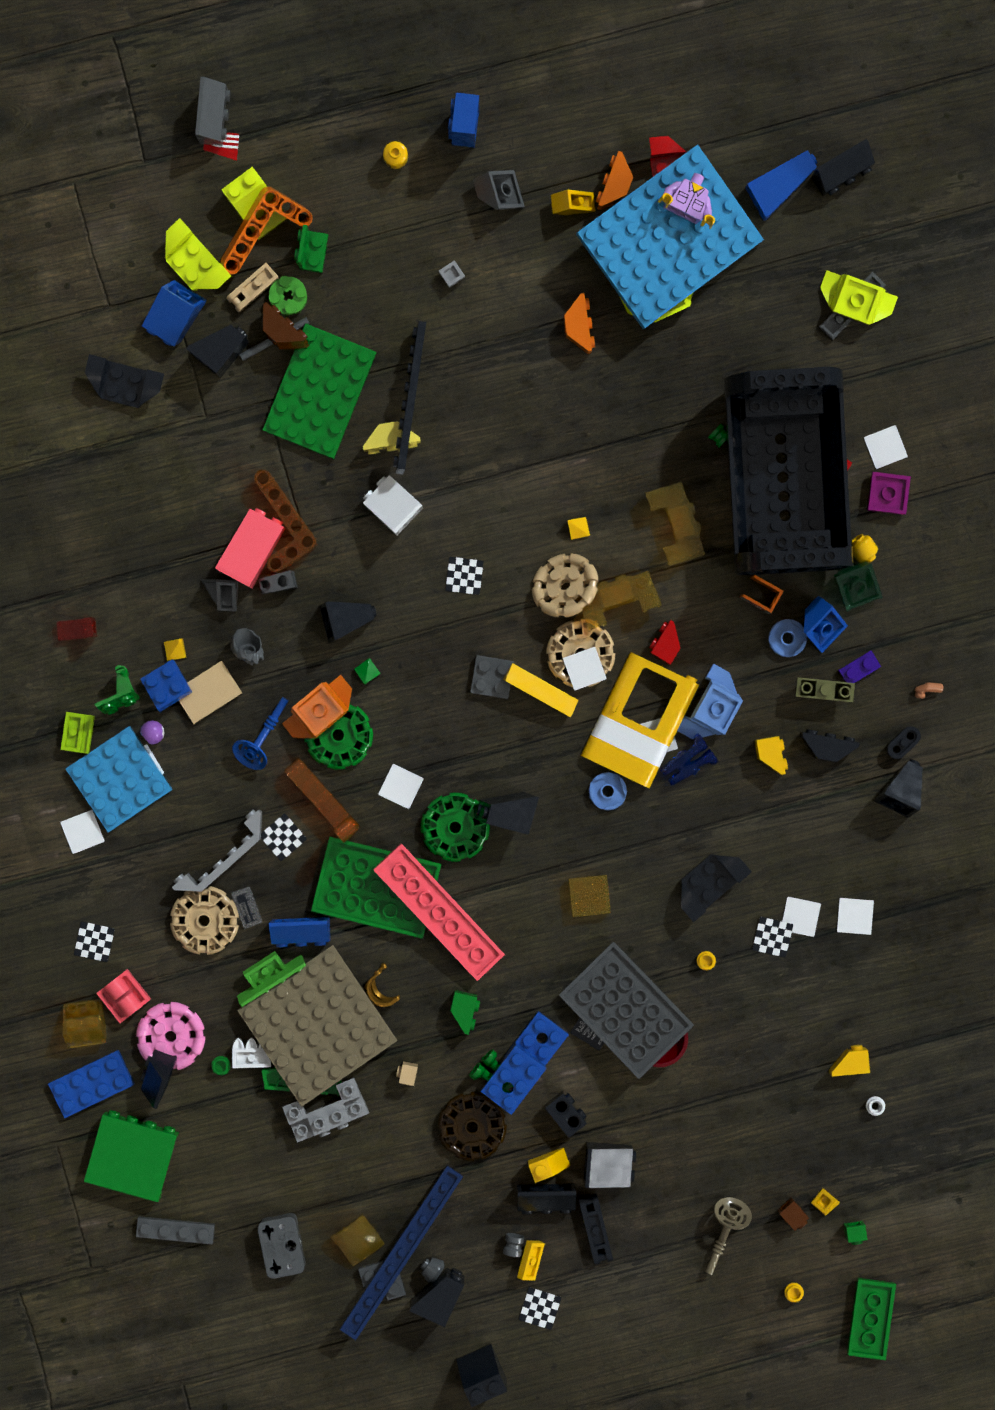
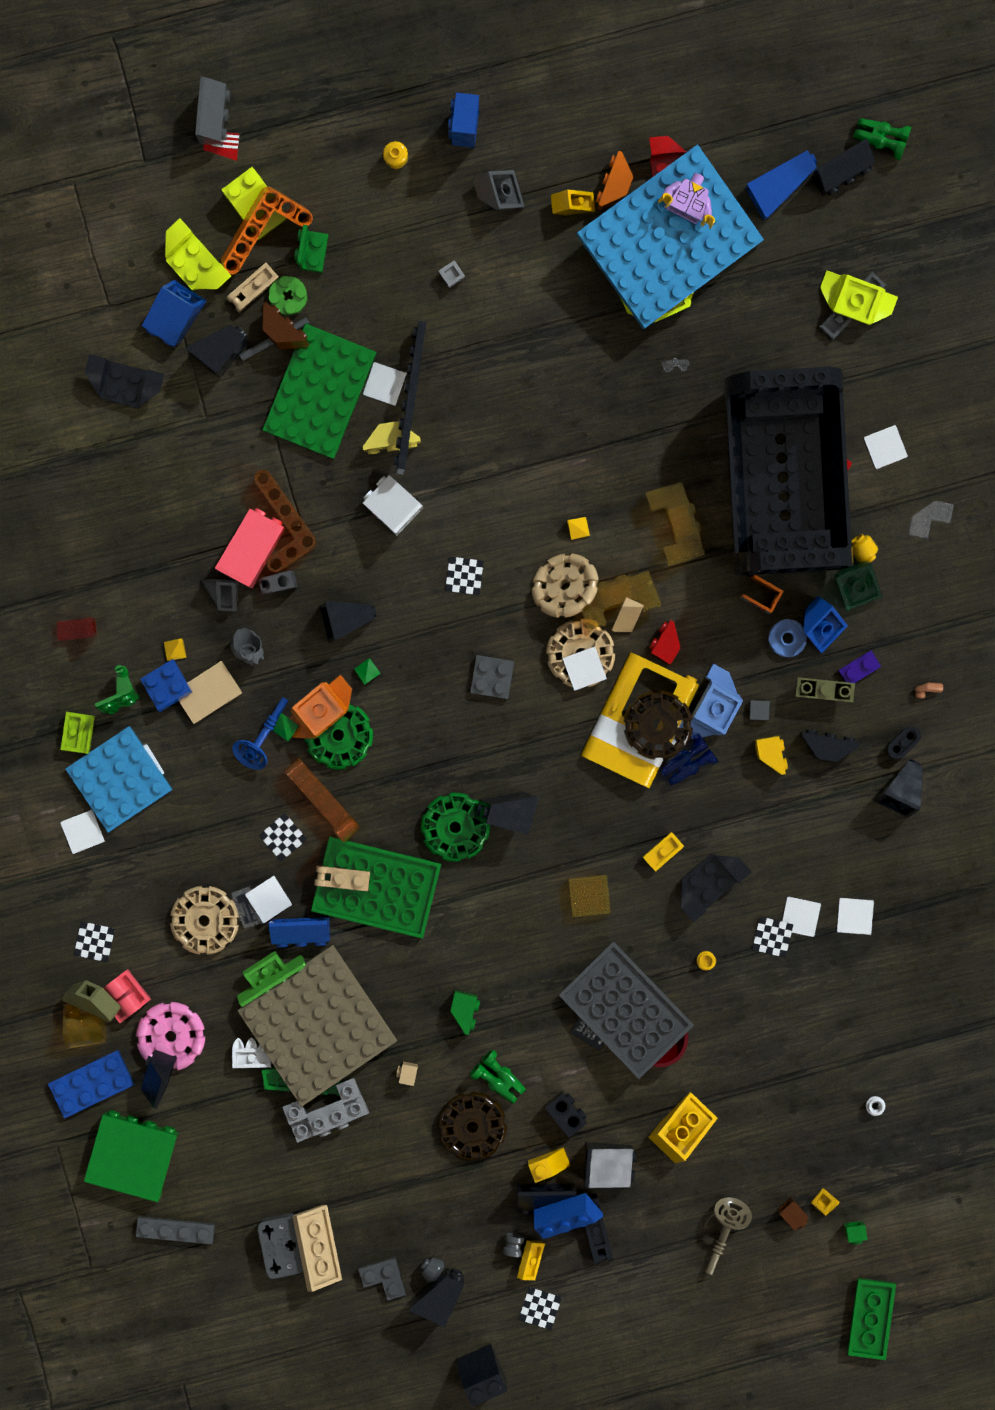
(92, 1000): none -> olive slope
(152, 732): medium lavender piece -> none
(187, 883): light grey slope -> none
(221, 1065): green plate -> none
(268, 899): none -> white sticker
(285, 727): none -> green slope
(317, 1248): none -> tan plate
(343, 878): none -> tan plate
(358, 1240): clear yellow slope -> none
(373, 993): pearl gold helmet -> none
(384, 383): none -> white sticker
(400, 786): white sticker -> none
(401, 1252): dark blue plate -> none
(438, 911): coral plate -> none
(524, 1062): blue bracket -> none
(541, 690): yellow slope -> none
(565, 1215): none -> blue slope
(578, 324): orange slope -> none
(619, 791): medium blue tile -> none
(627, 616): none -> tan slope
(663, 851): none -> yellow plate
(666, 733): none -> dark brown plate
(670, 364): none -> clear piece
(683, 1128): none -> yellow slope
(719, 435): green wheel -> none
(759, 710): none -> dark grey tile
(793, 1292): yellow plate -> none
(851, 1062): yellow slope -> none
(877, 133): none -> green piece
(888, 493): magenta plate -> none
(935, 511): none -> clear tile

